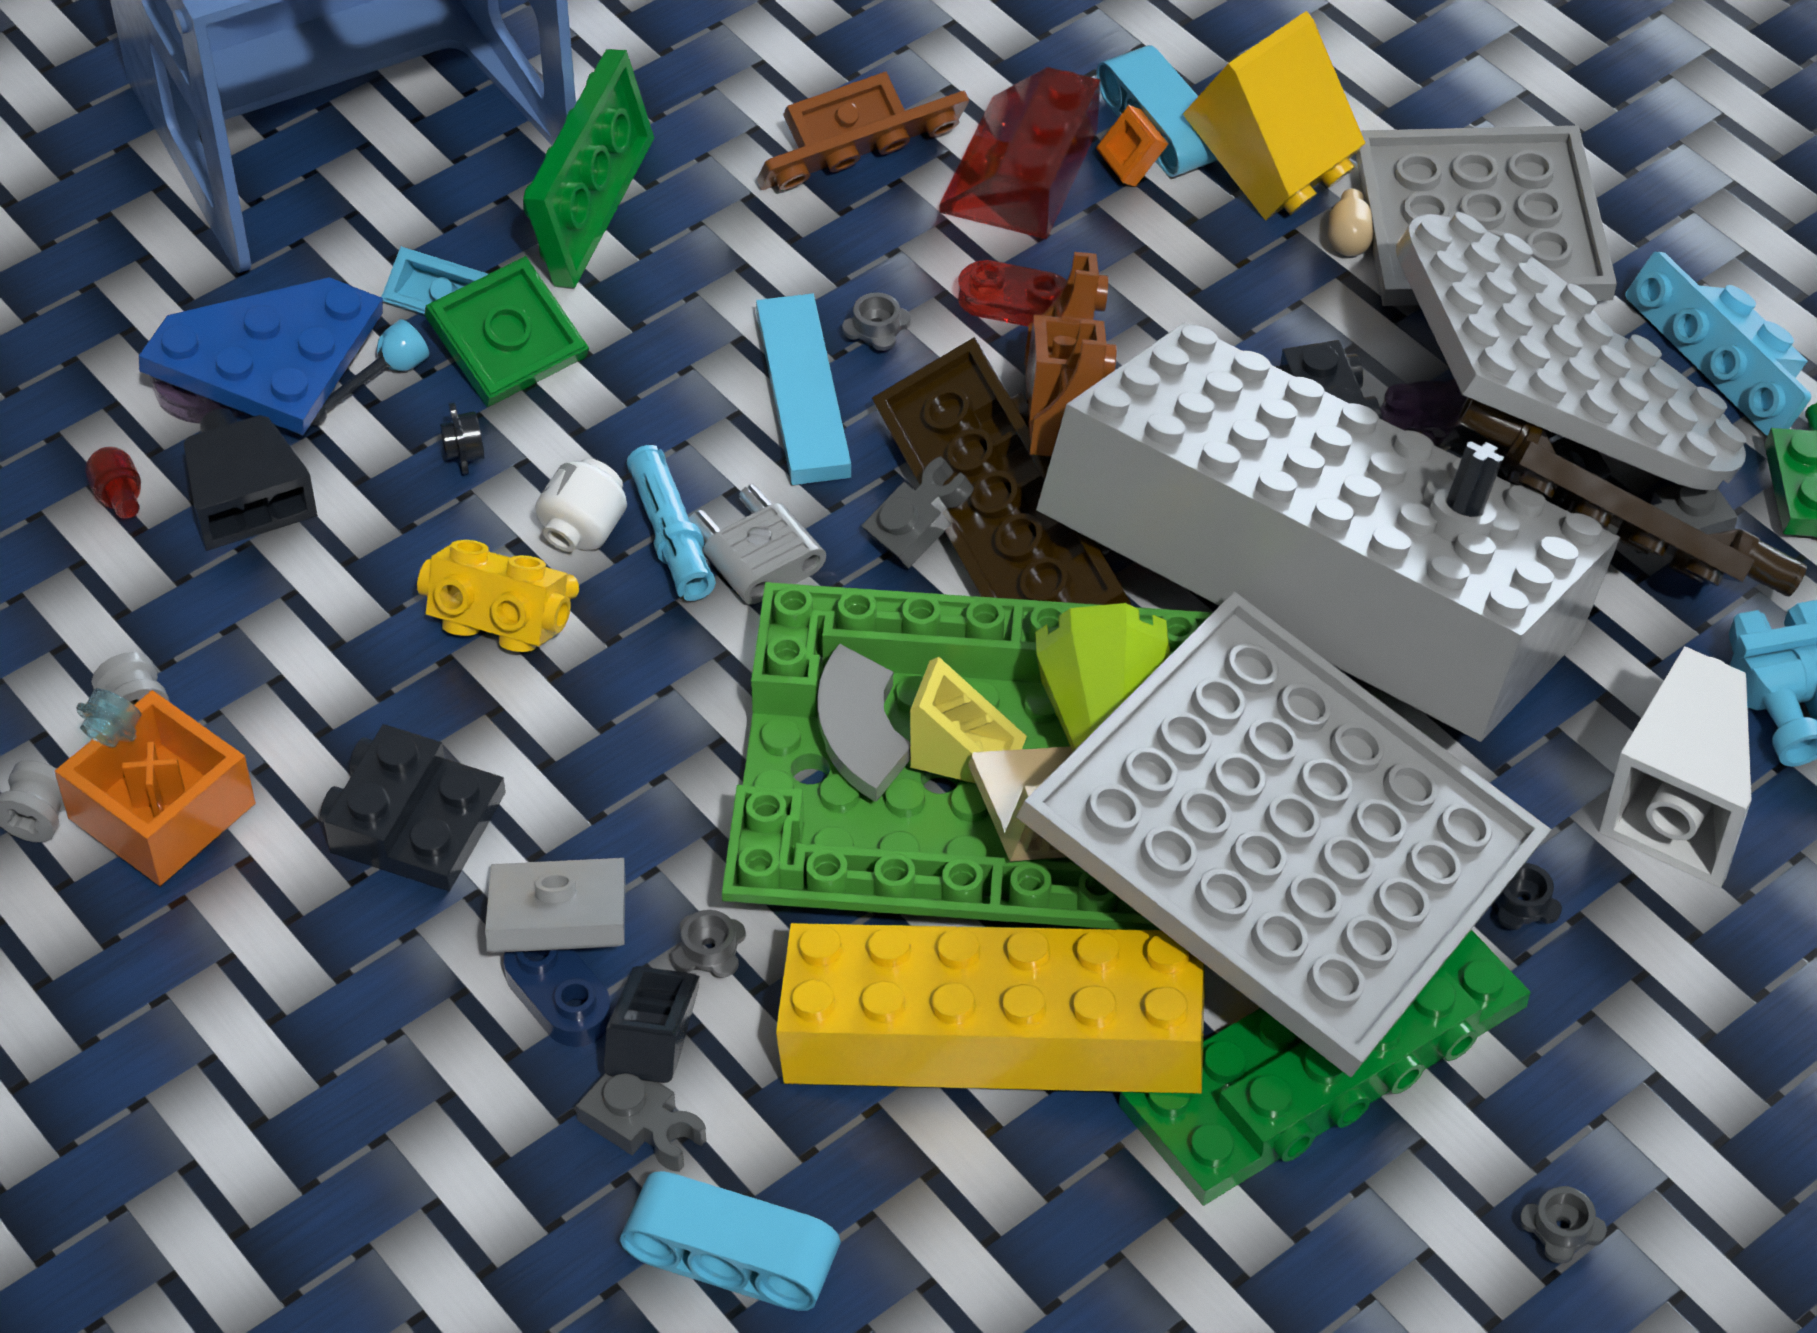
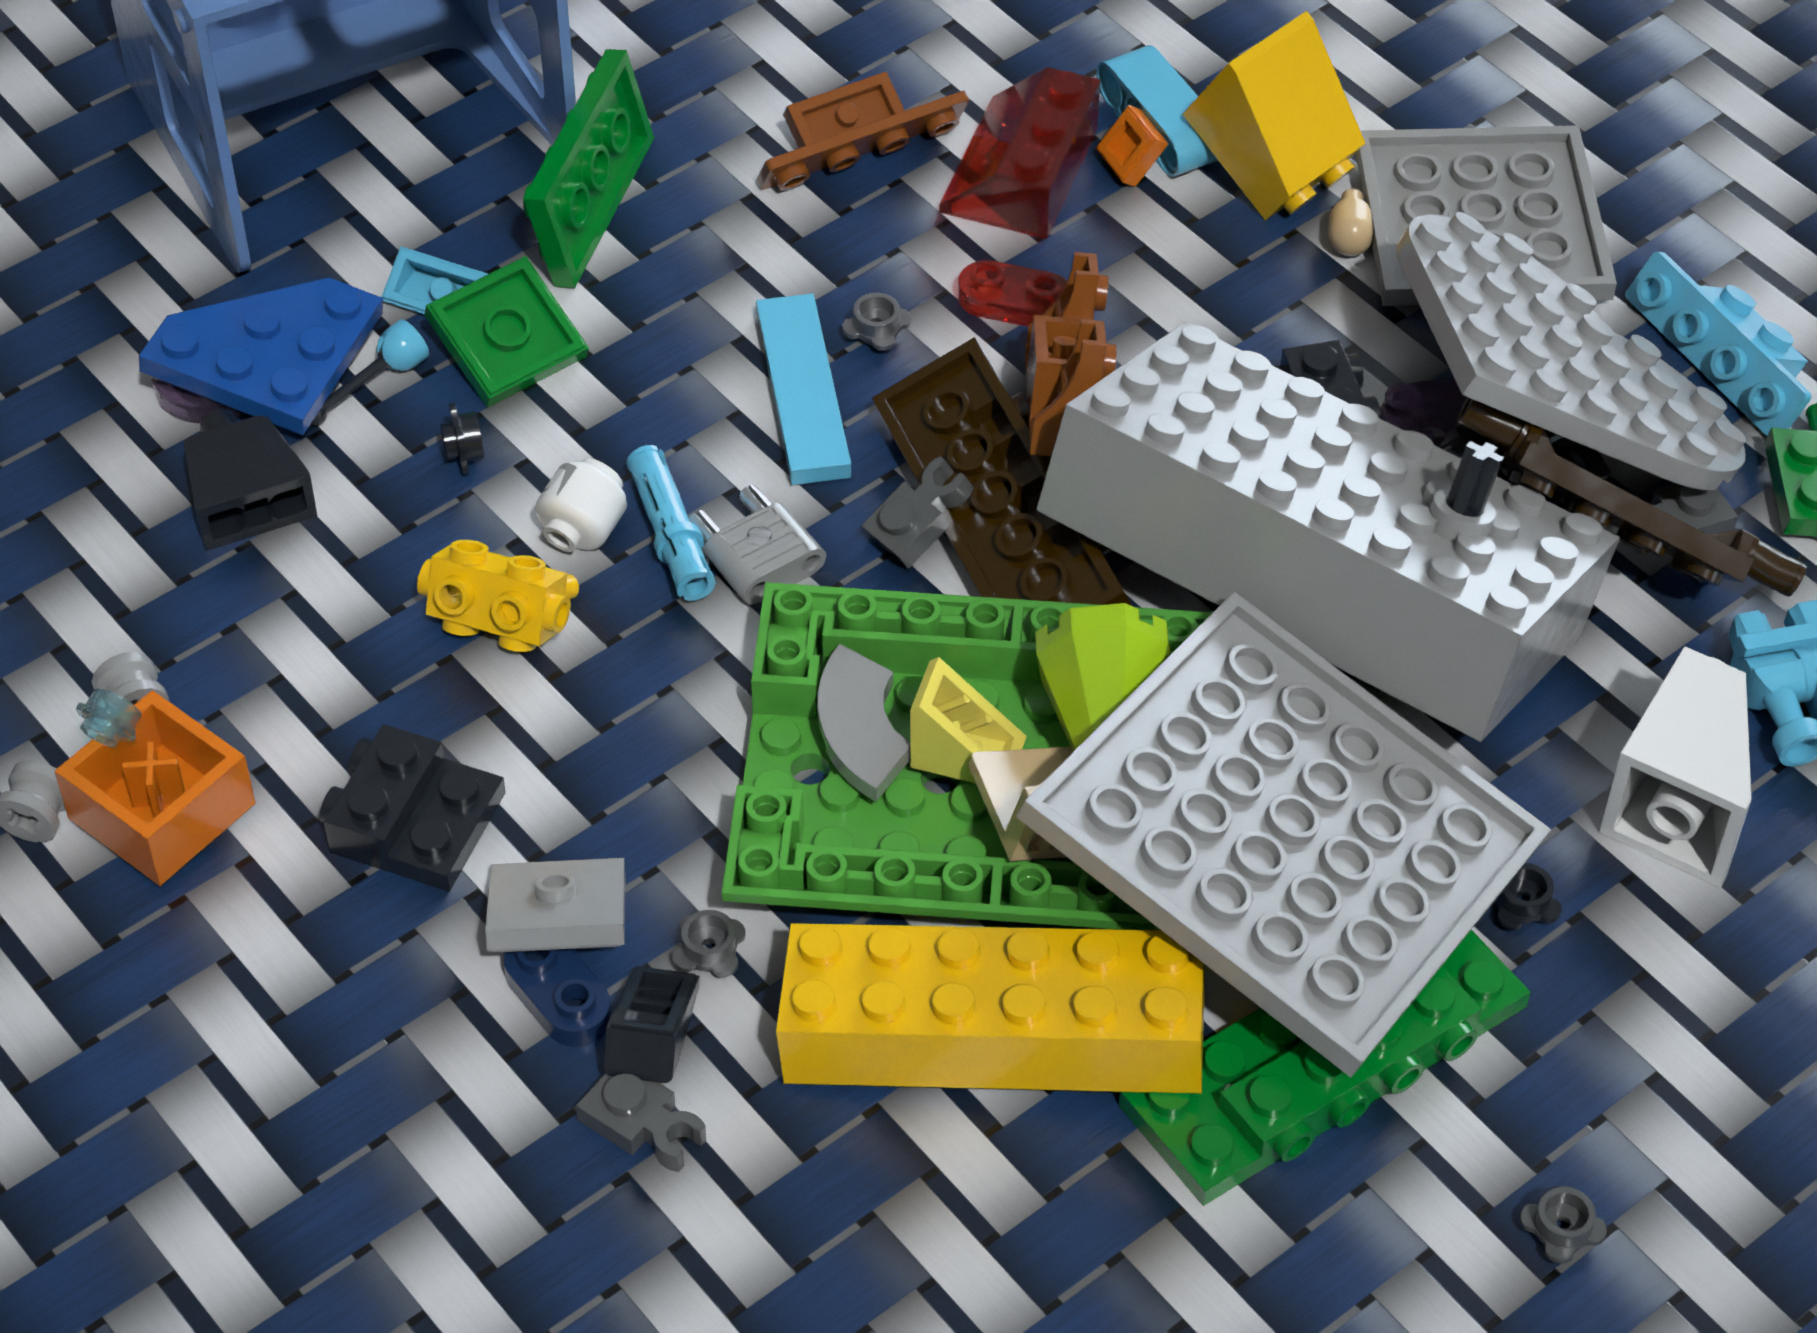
(114, 480): clear red cylinder -> none
(730, 1240): medium azure beam -> none

